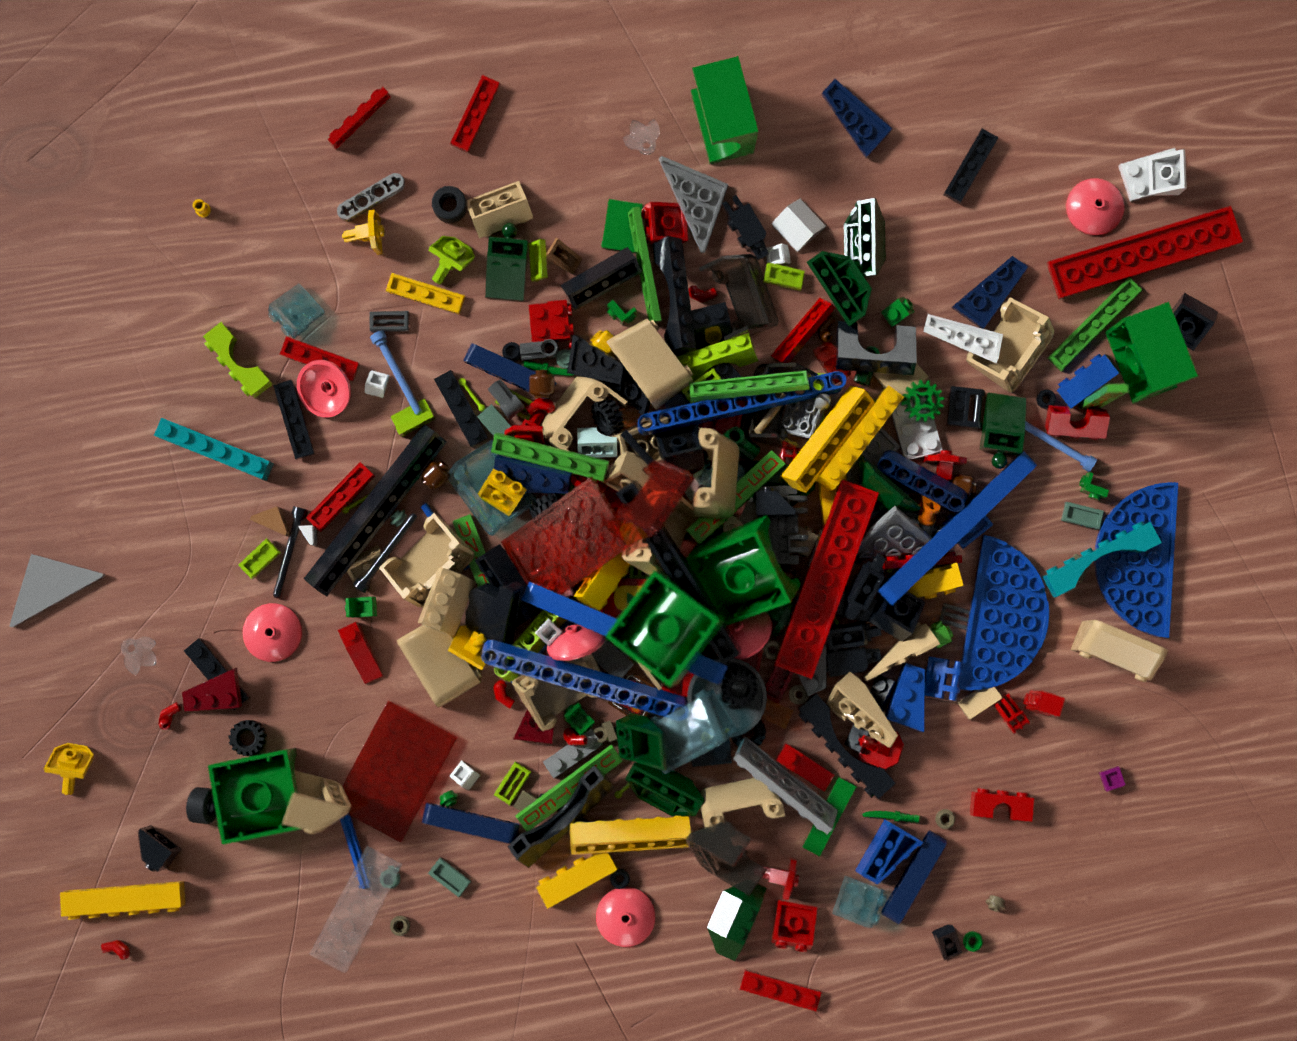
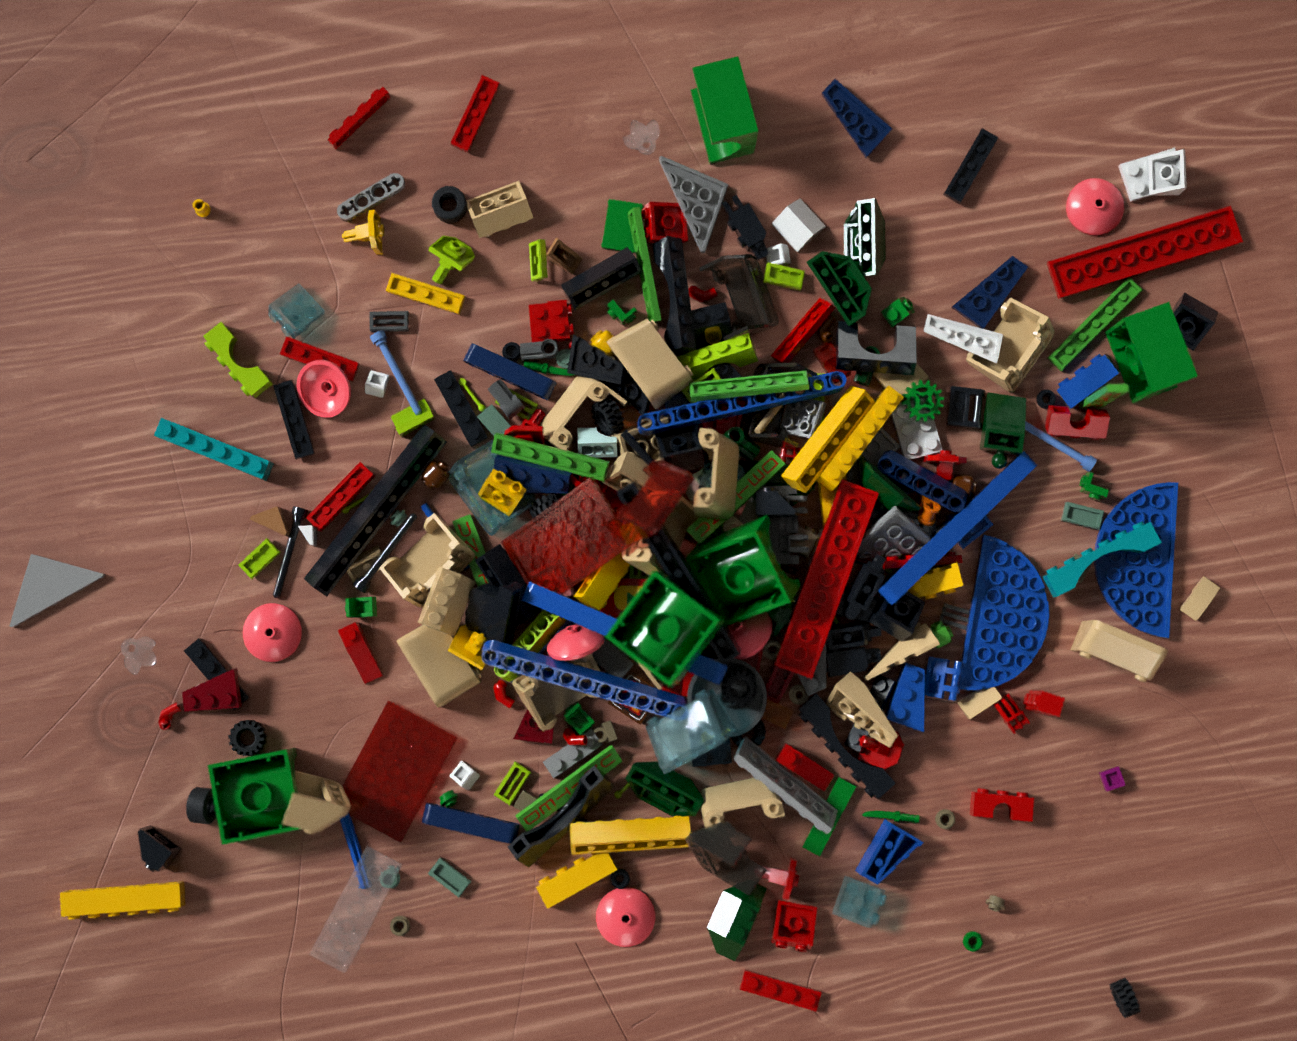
(69, 762): yellow piece -> none
(118, 947): red arm -> none
(506, 270): dark green slope -> none
(540, 403): red arm -> none
(541, 384): reddish brown head -> none
(548, 632): white slope -> none
(640, 741): dark green slope -> none
(820, 403): light grey hinge -> none
(914, 877): dark blue beam -> none
(947, 941): black slope -> none
(1125, 998): none -> black tyre
(1200, 598): none -> tan slope

